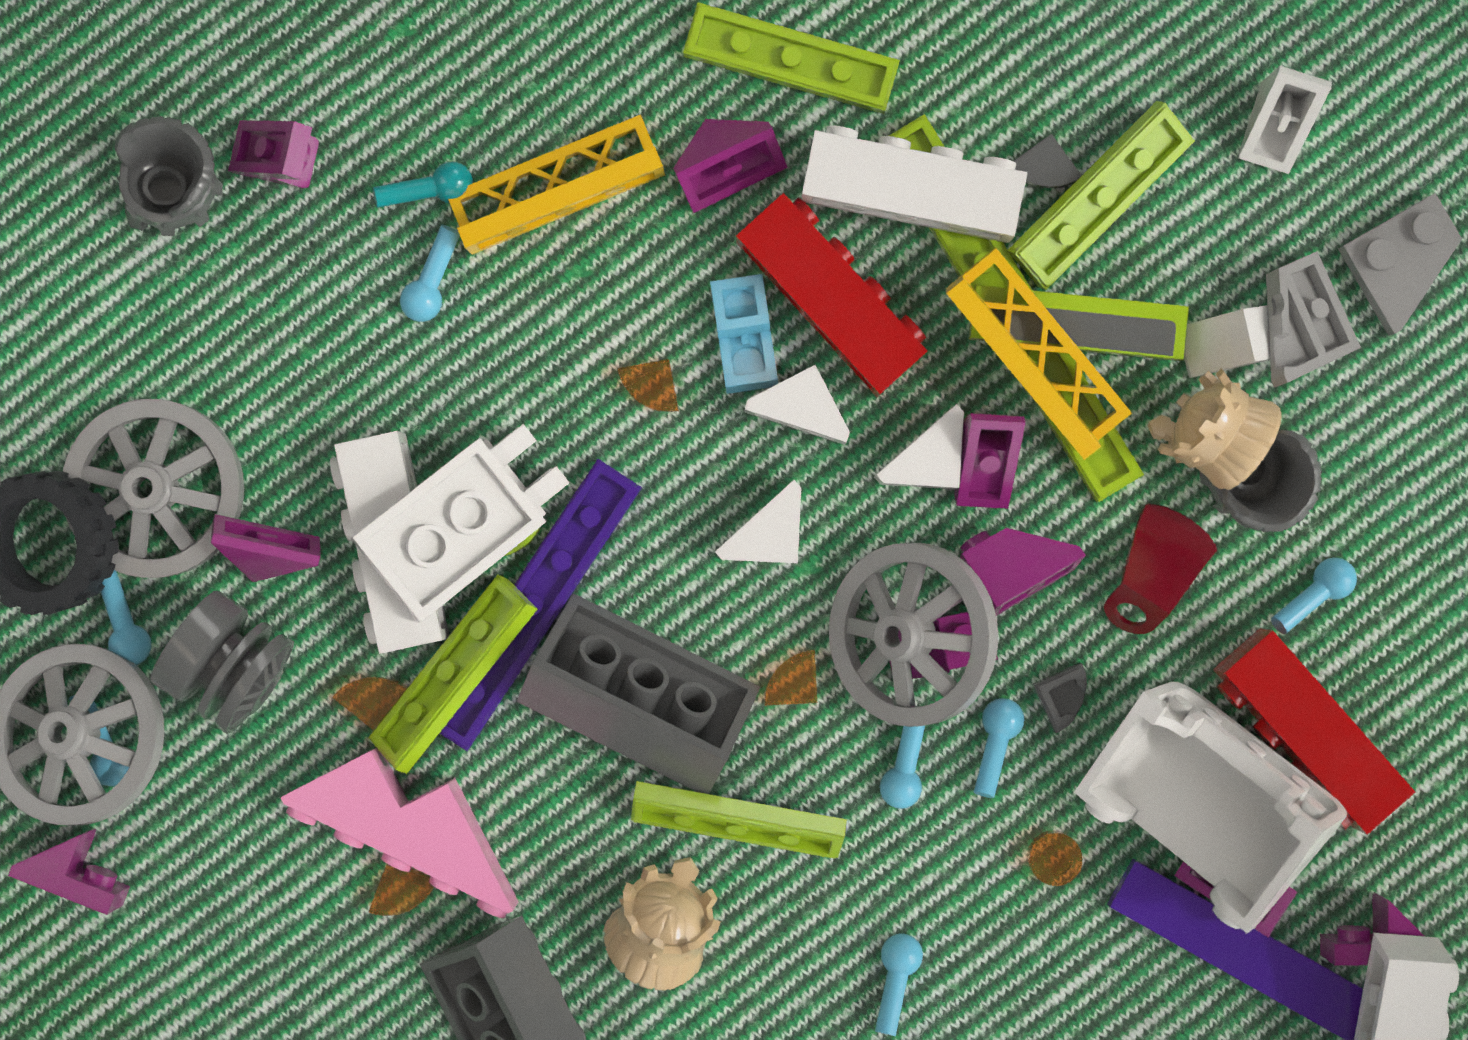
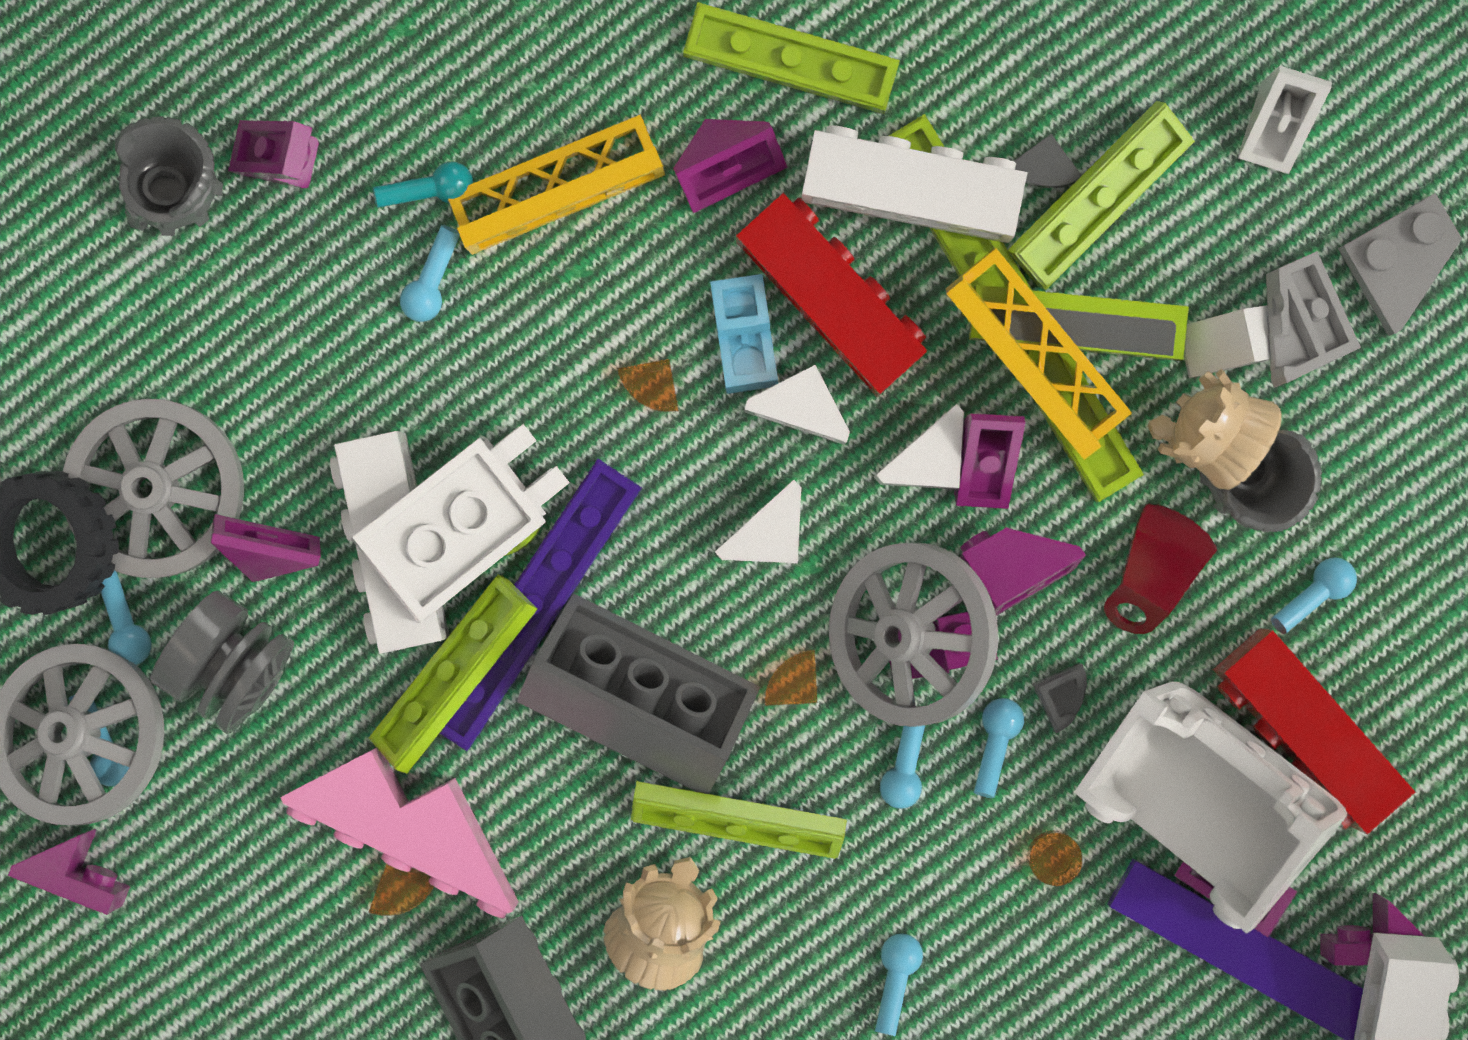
(370, 698): clear orange tile -> none

